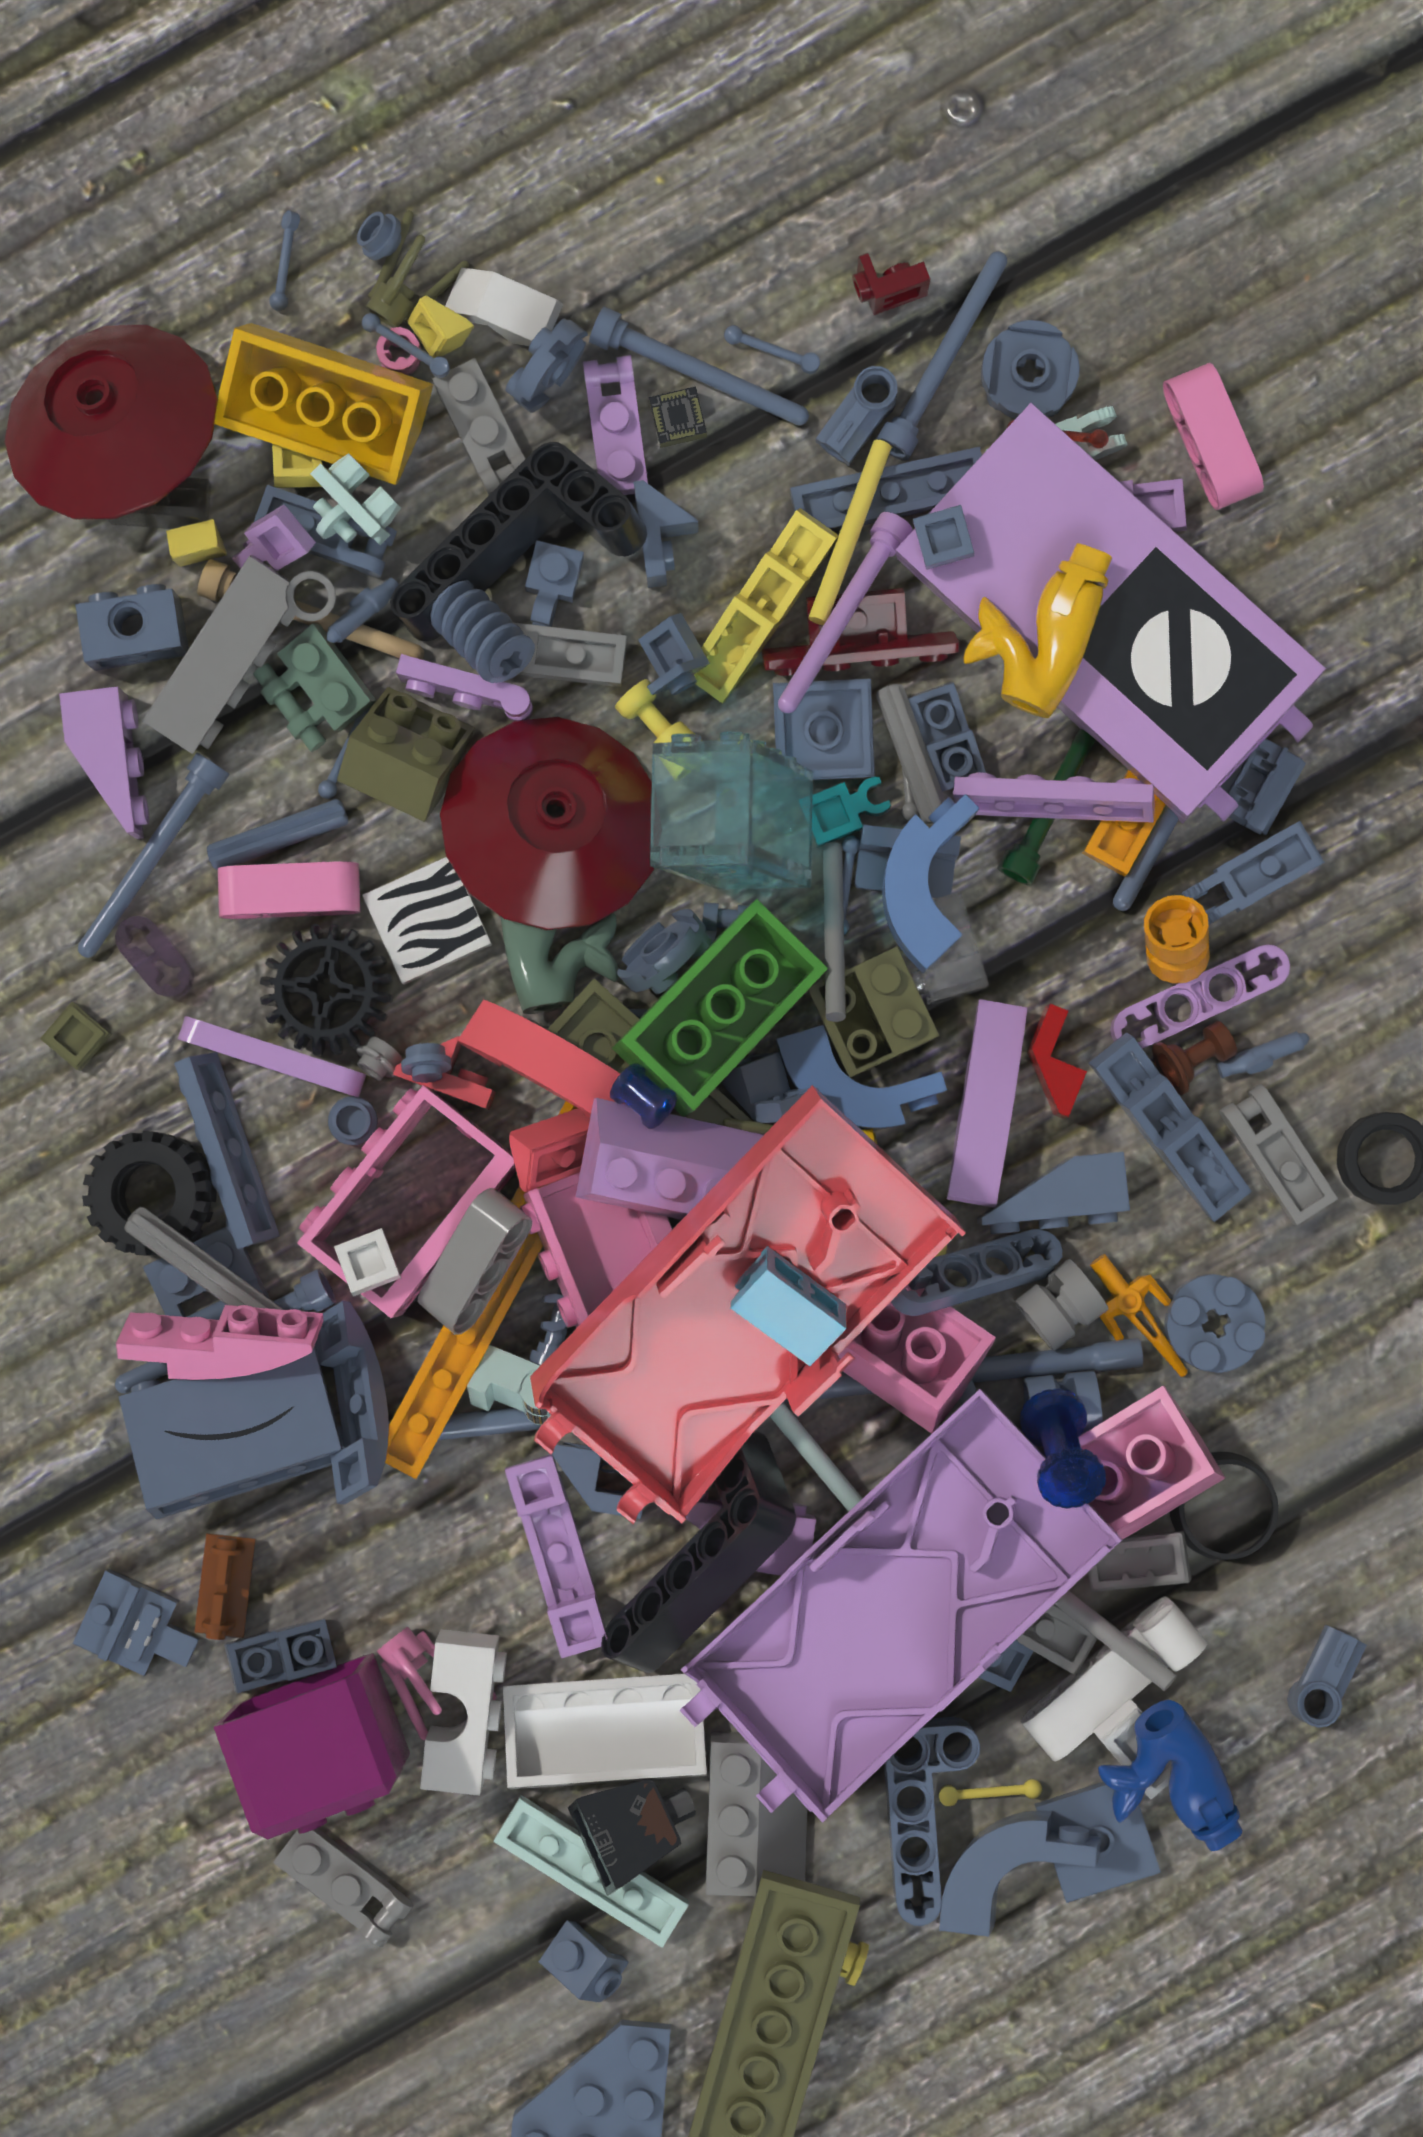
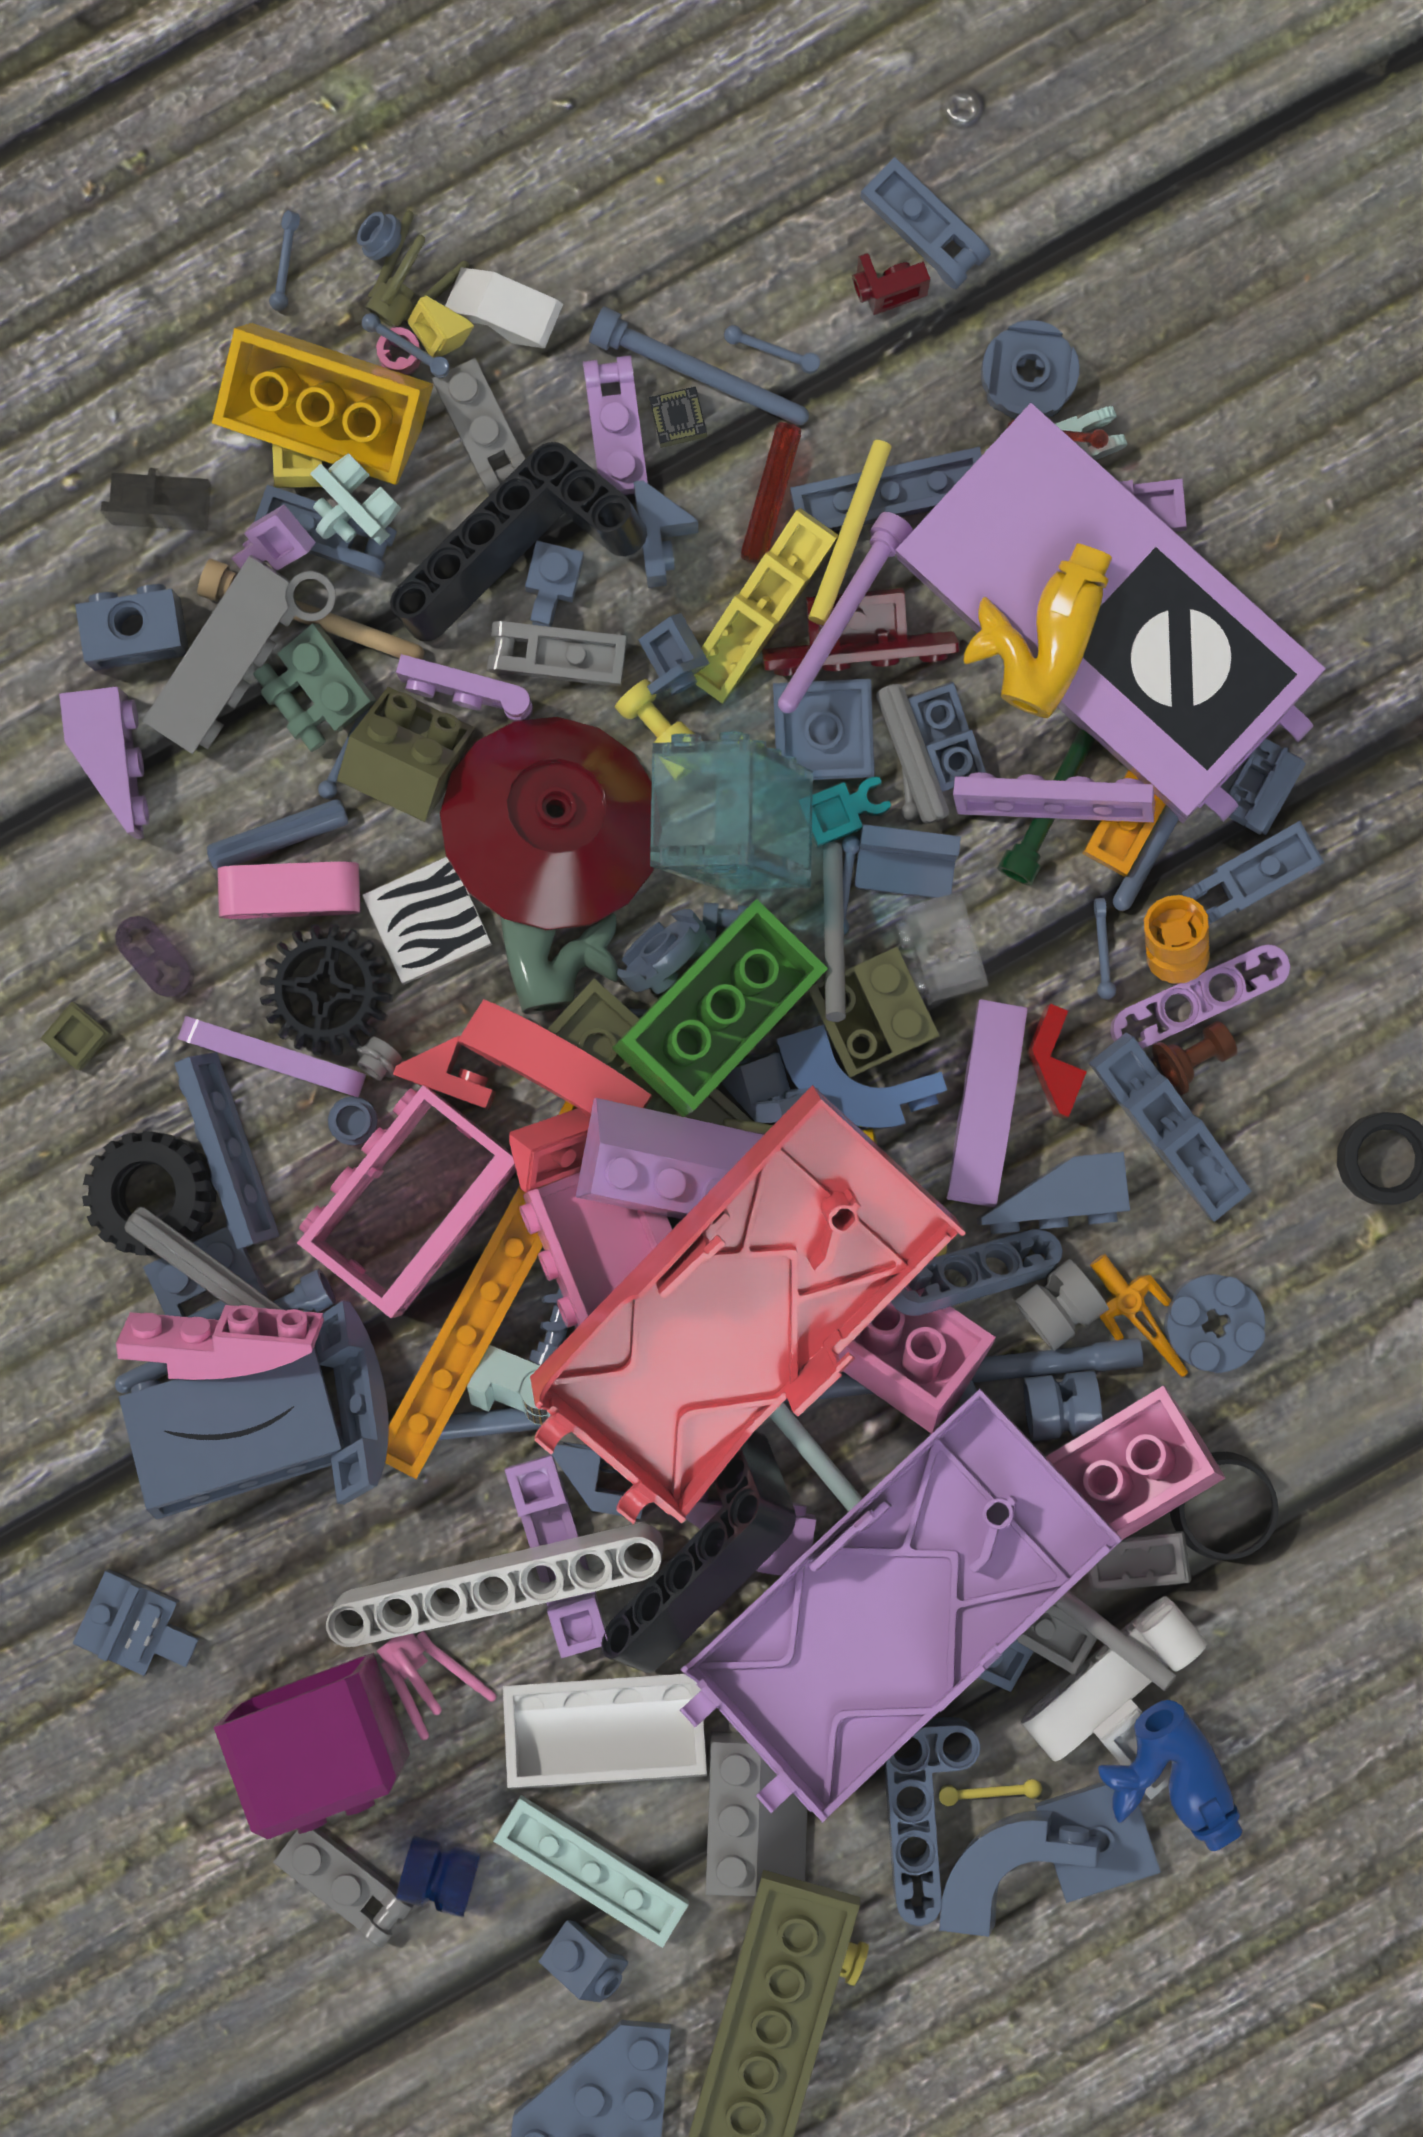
(128, 446): dark red dish -> none
(195, 543): light yellow slope -> none
(202, 779): sand blue piece -> none
(225, 1586): dark orange hinge -> none
(280, 1655): sand blue slope -> none
(362, 608): sand blue piece -> none
(367, 1262): white plate -> none
(426, 1062): sand blue plate -> none
(438, 1876): none -> clear blue wheel
(459, 1756): white arch -> none
(474, 1261): light grey beam -> none
(478, 1602): none -> white beam
(481, 632): sand blue piece -> none
(552, 362): sand blue plate -> none
(629, 1829): torso -> none
(643, 1095): clear blue bush -> none
(771, 492): none -> clear red axle
(789, 1306): medium azure hinge -> none
(857, 417): sand blue piece -> none
(902, 430): sand blue piece -> none
(907, 902): medium blue arch -> none
(924, 222): none -> sand blue plate
(943, 537): sand blue plate -> none
(1069, 1473): clear blue hose -> none
(1106, 988): none -> sand blue hinge
(1213, 436): bright pink beam -> none
(1262, 1056): sand blue piece -> none
(1279, 1156): light grey plate -> none
(1329, 1670): sand blue piece -> none

